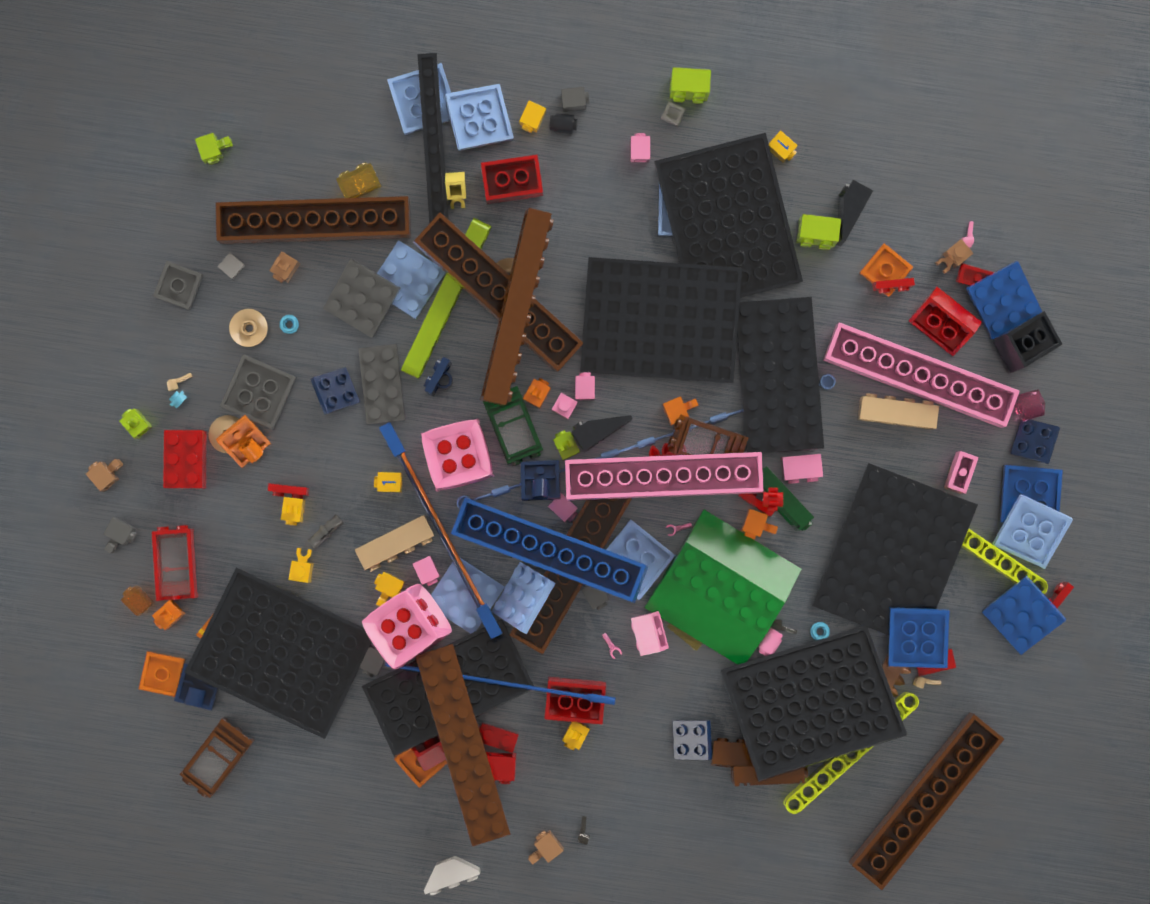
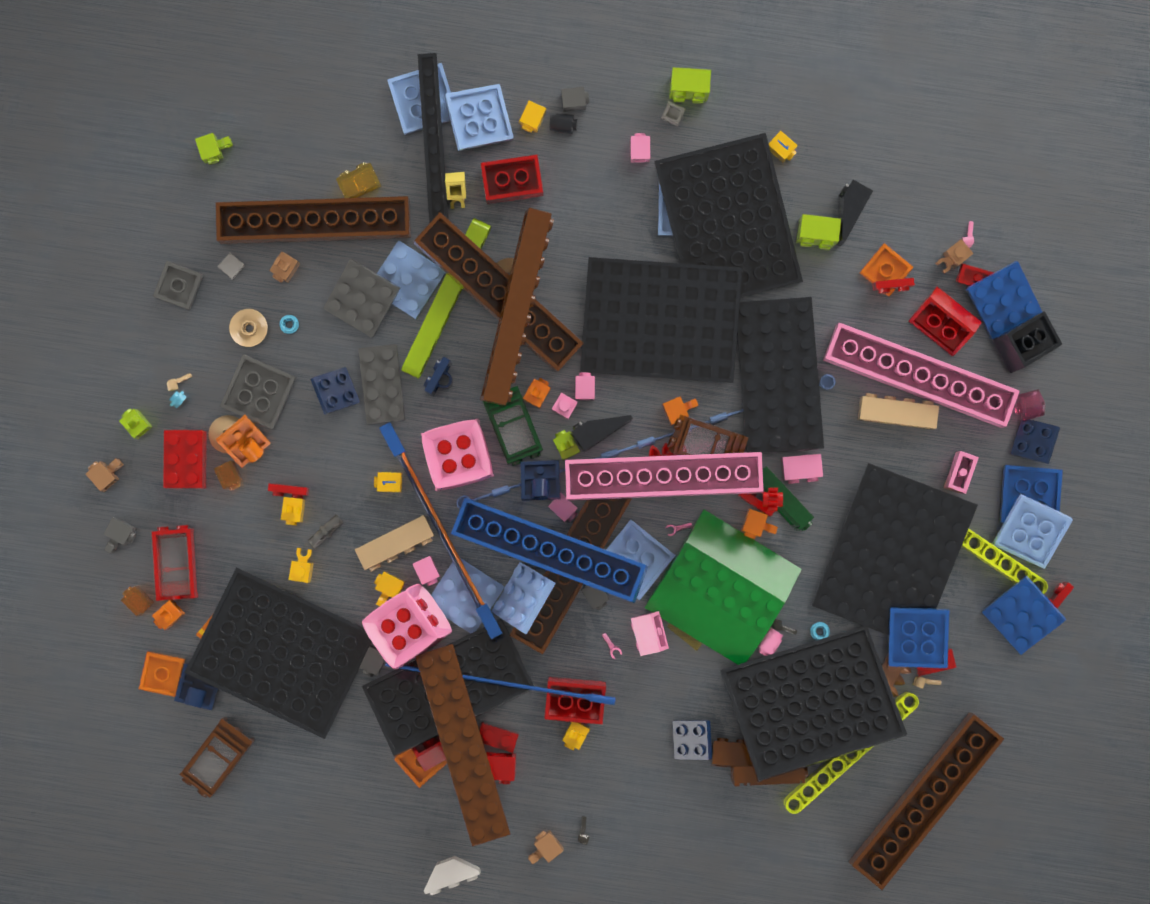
(229, 475): none -> clear orange brick

